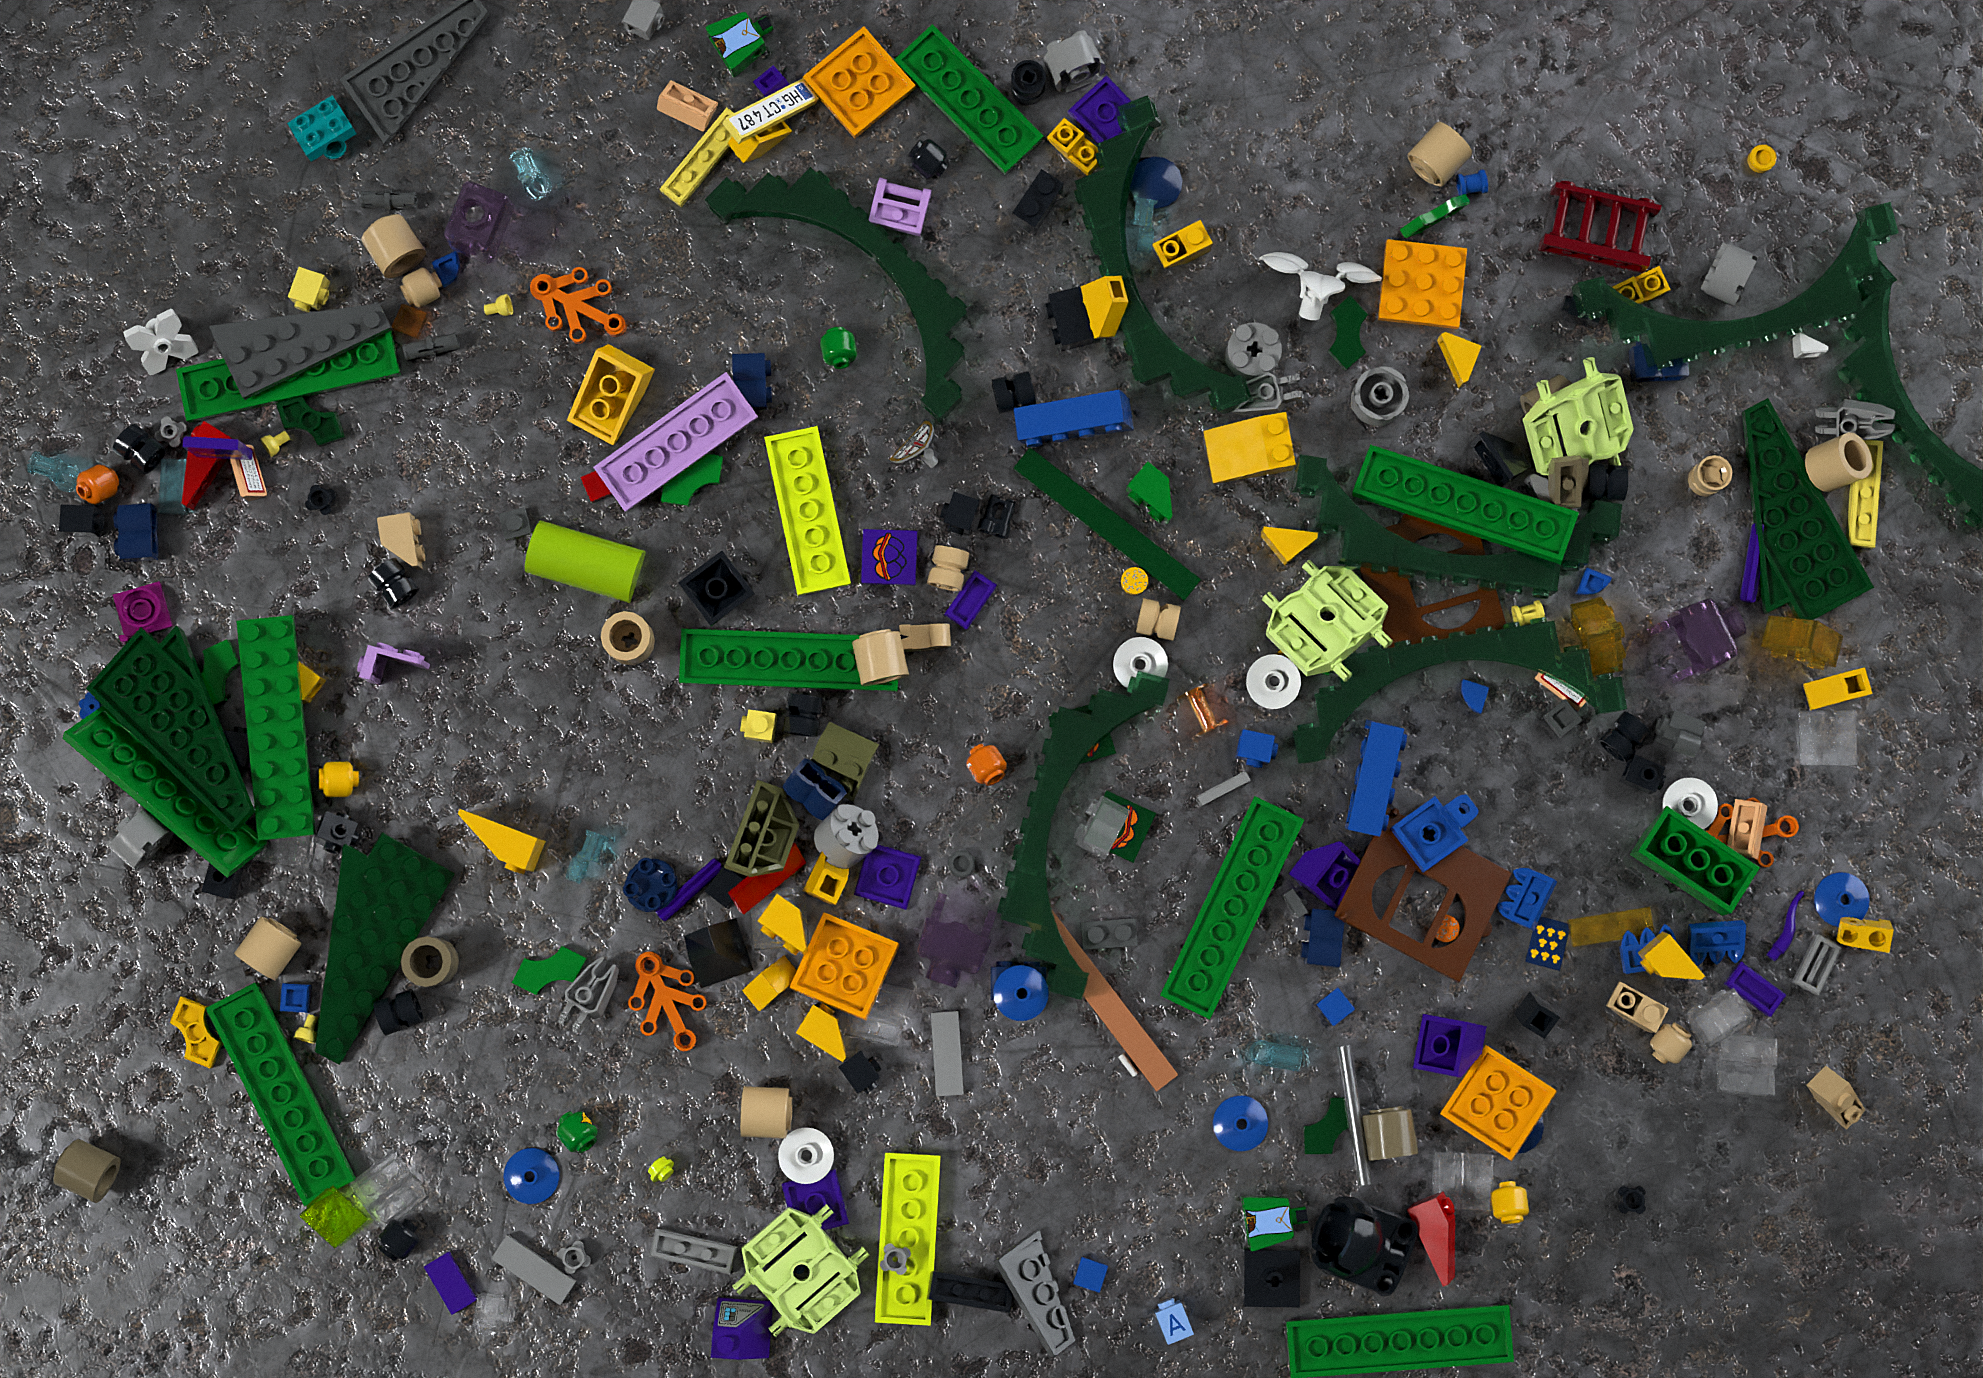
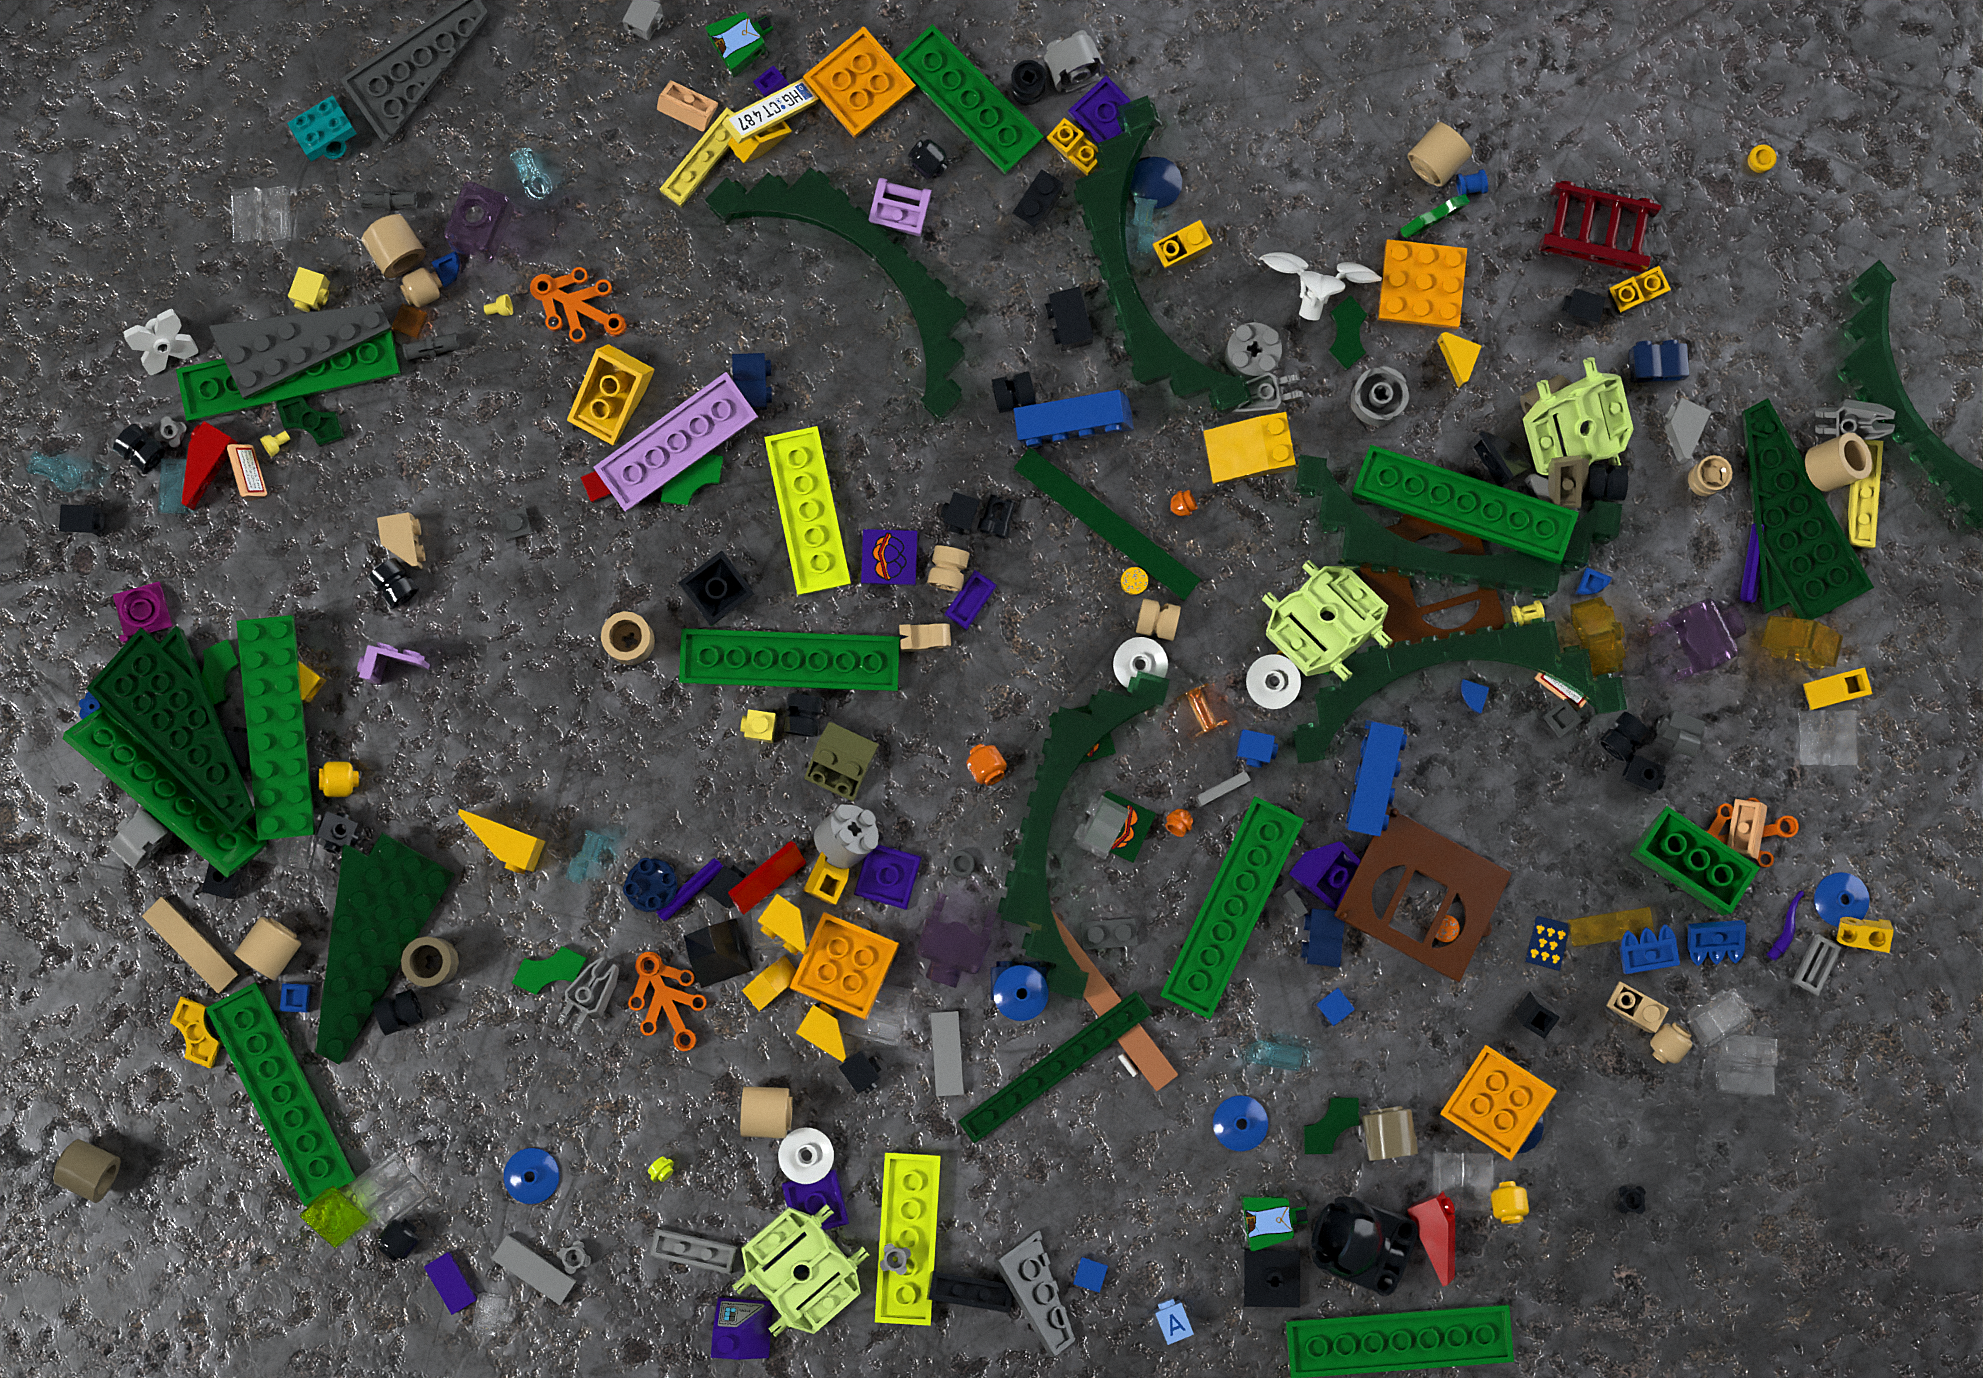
(97, 484): orange head -> none
(137, 532): dark blue brick -> none
(190, 945): none -> tan tile
(217, 448): dark purple tile -> none
(261, 215): none -> clear slope
(307, 1032): light yellow piece -> none
(317, 492): black plate -> none
(576, 1131): green head -> none
(584, 561): lime brick -> none
(764, 833): olive wedge -> none
(814, 789): dark blue brick -> none
(838, 347): green head -> none
(880, 657): tan piece -> none
(917, 445): shield -> none
(1055, 1066): none -> dark green tile
(1105, 305): yellow slope -> none
(1153, 491): green slope -> none
(1179, 822): none -> orange plate
(1183, 503): none -> orange plate
(1287, 542): yellow slope -> none
(1354, 1115): flat silver piece -> none
(1446, 823): blue plate -> none
(1448, 1045): dark purple slope -> none
(1528, 899): blue plate -> none
(1668, 959): yellow slope -> none
(1675, 338): clear green arch -> none
(1685, 427): none -> light grey slope
(1699, 794): white dish -> none
(1729, 273): light grey brick -> none
(1755, 989): dark purple tile -> none
(1807, 347): white slope -> none
(1836, 1097): tan slope -> none

